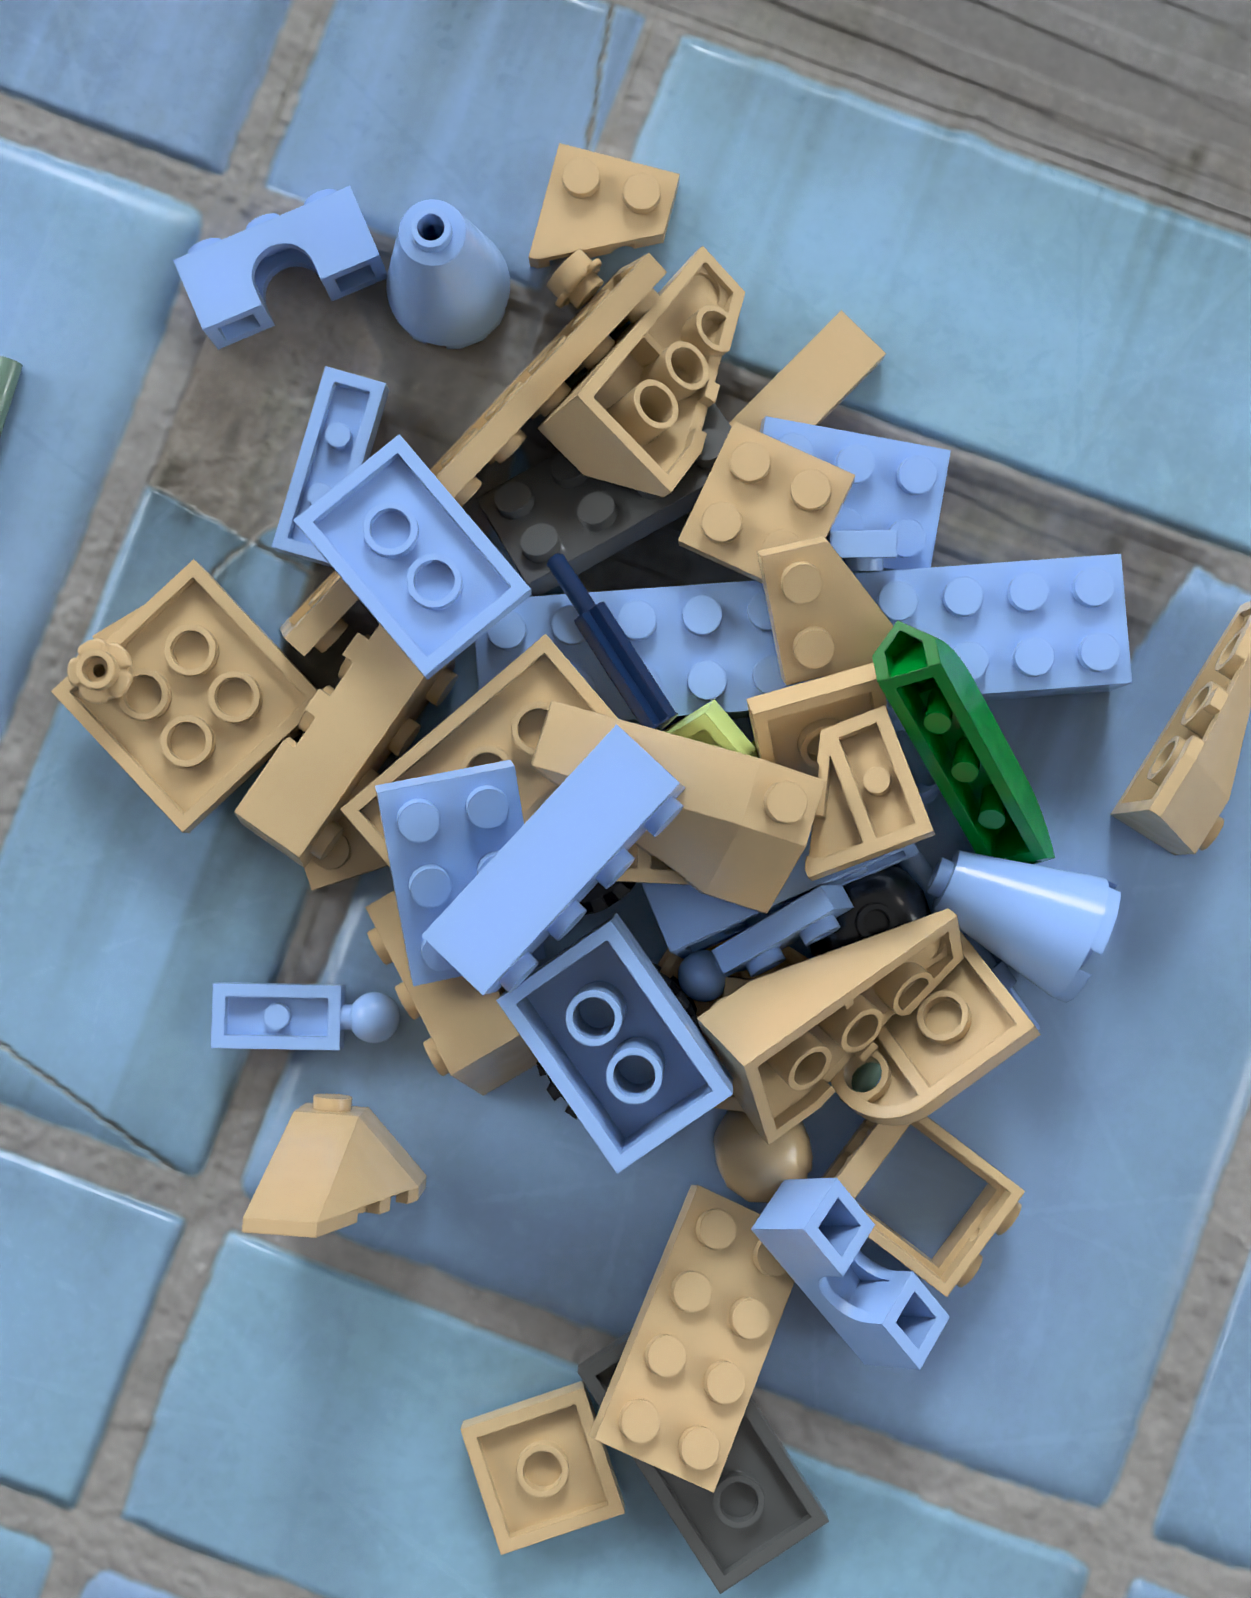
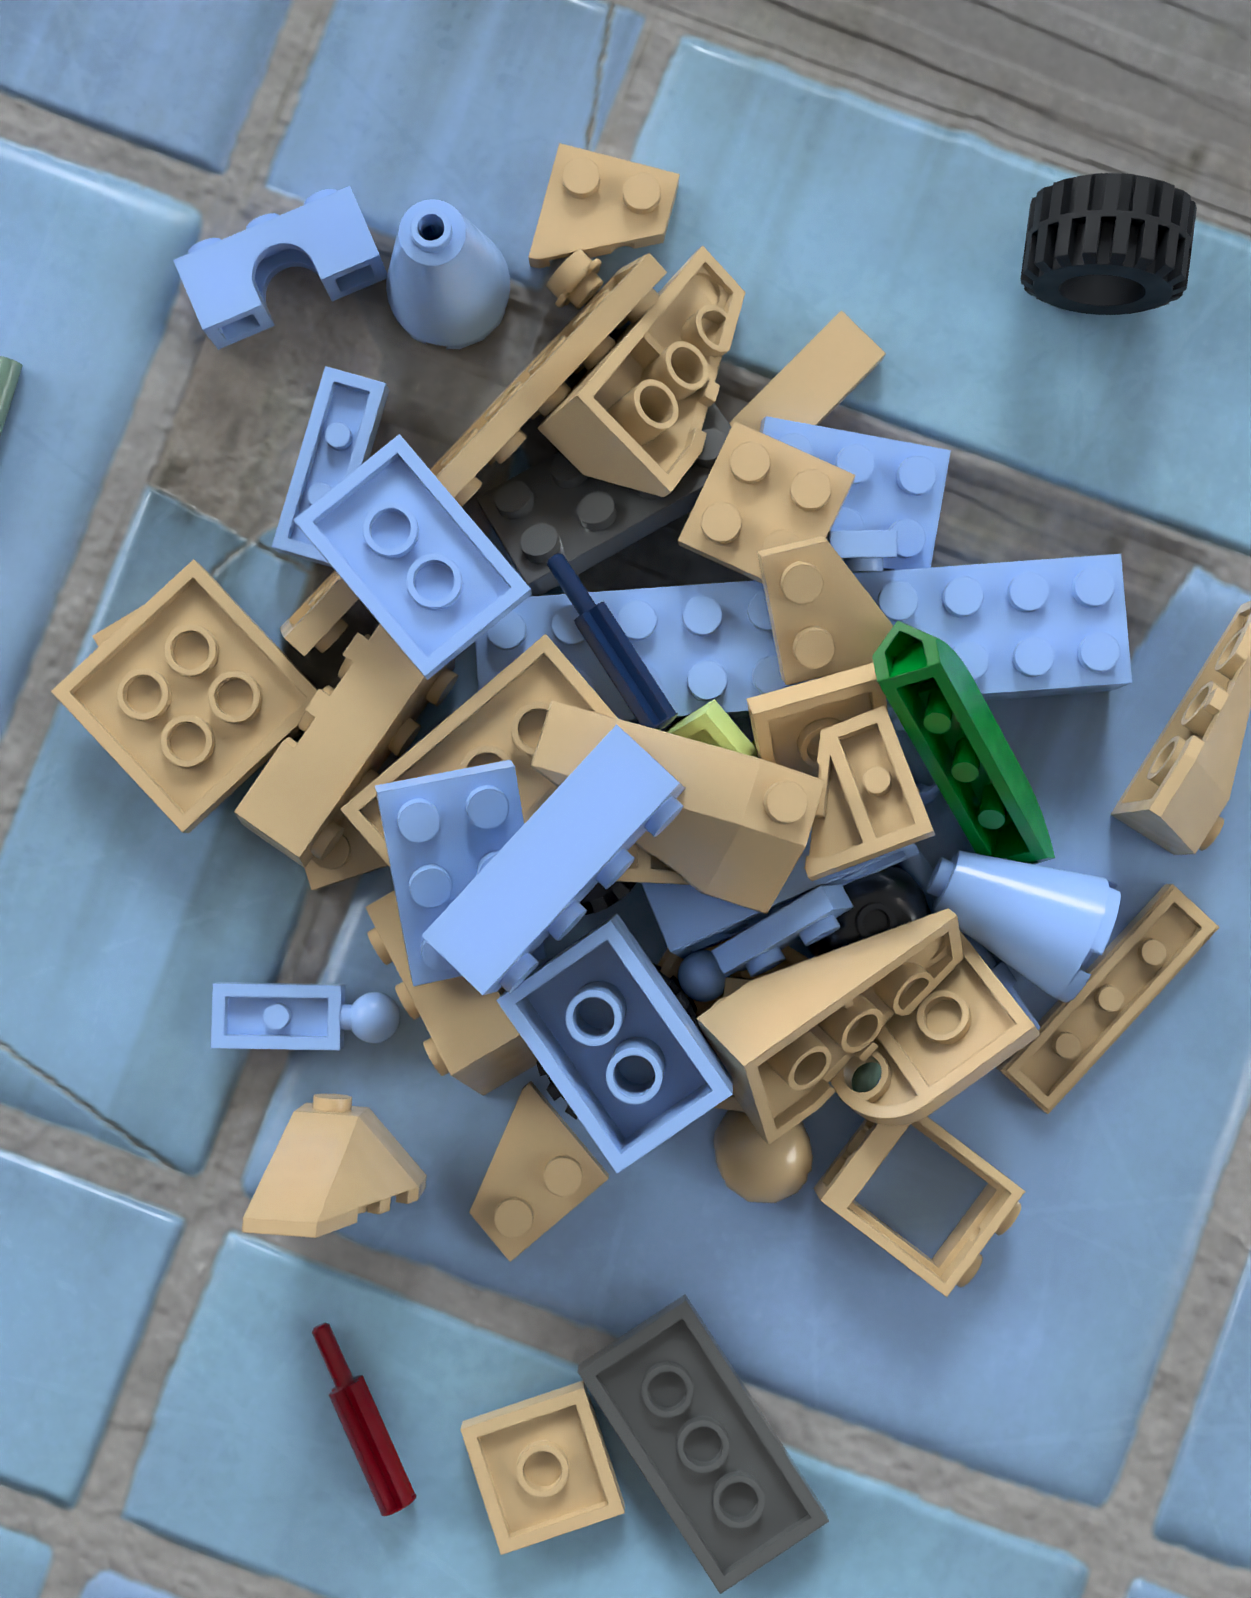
(114, 681): tan plate -> none
(365, 1428): none -> dark red axle
(533, 1176): none -> tan wing
(696, 1343): tan plate -> none
(877, 1311): light blue arch -> none
(1108, 244): none -> black tyre
(1117, 992): none -> tan tile

